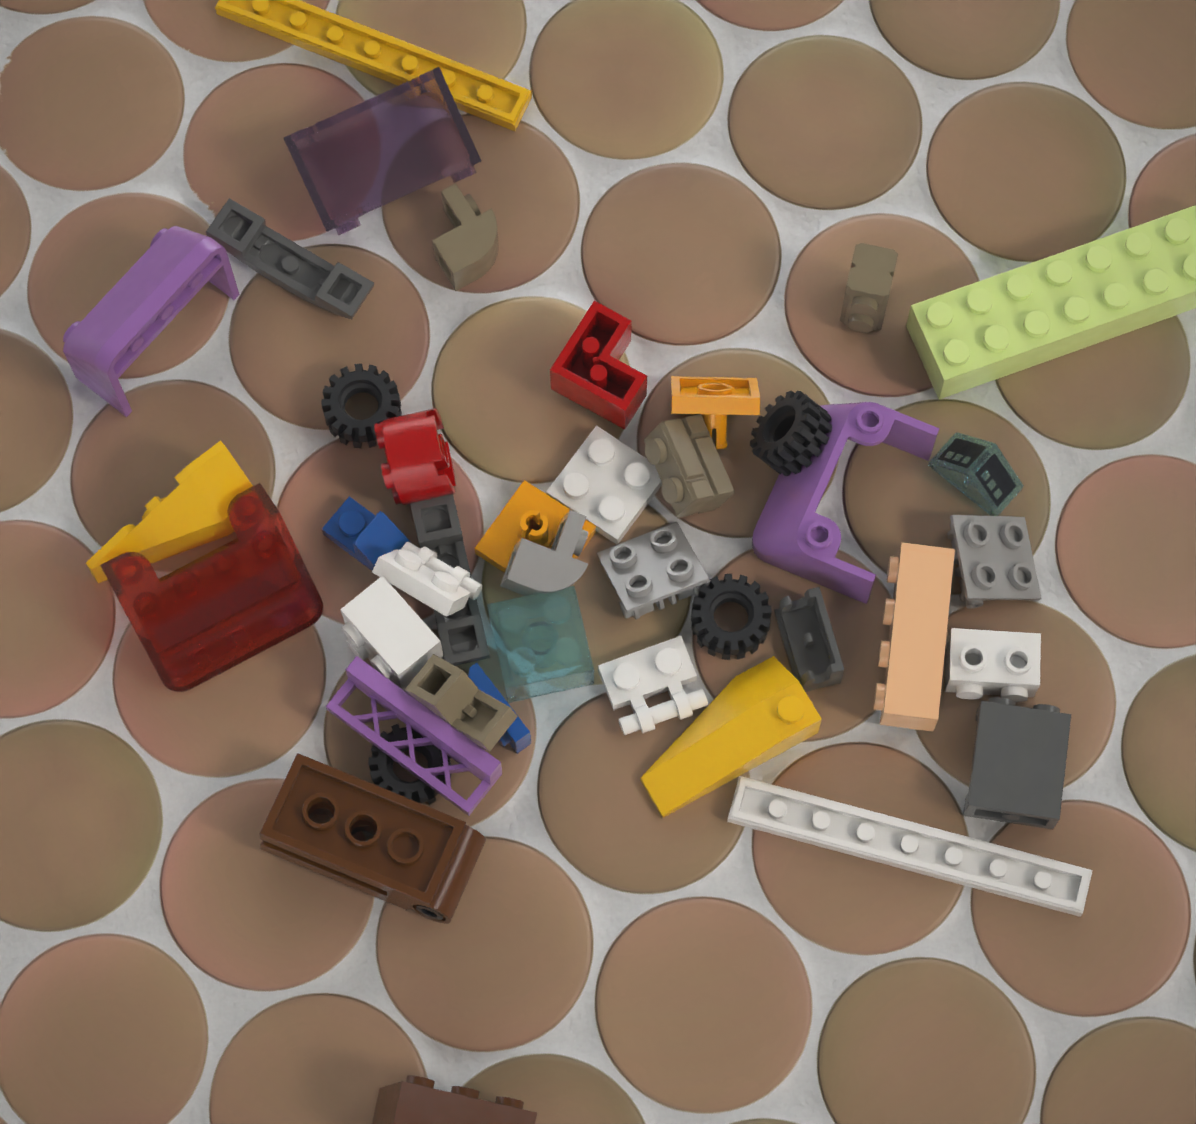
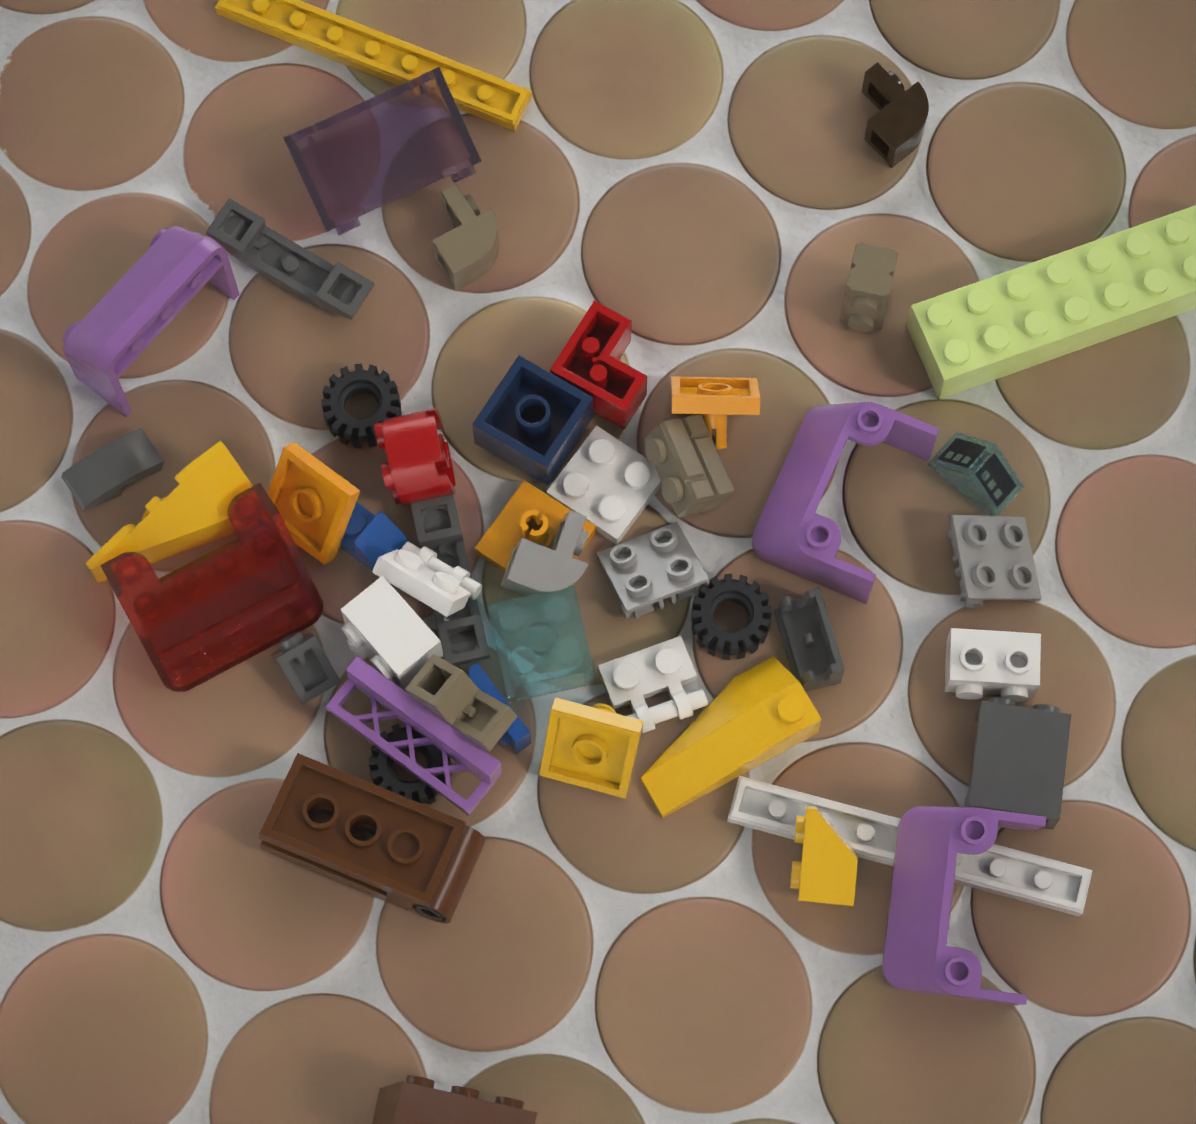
(111, 467): none -> dark grey slope
(305, 665): none -> dark grey bracket
(312, 502): none -> light orange tile
(533, 420): none -> dark blue brick
(591, 747): none -> yellow tile
(791, 433): black tyre -> none
(827, 862): none -> yellow slope
(902, 114): none -> dark brown brick
(916, 637): light nougat brick -> none
(921, 900): none -> medium lavender windscreen

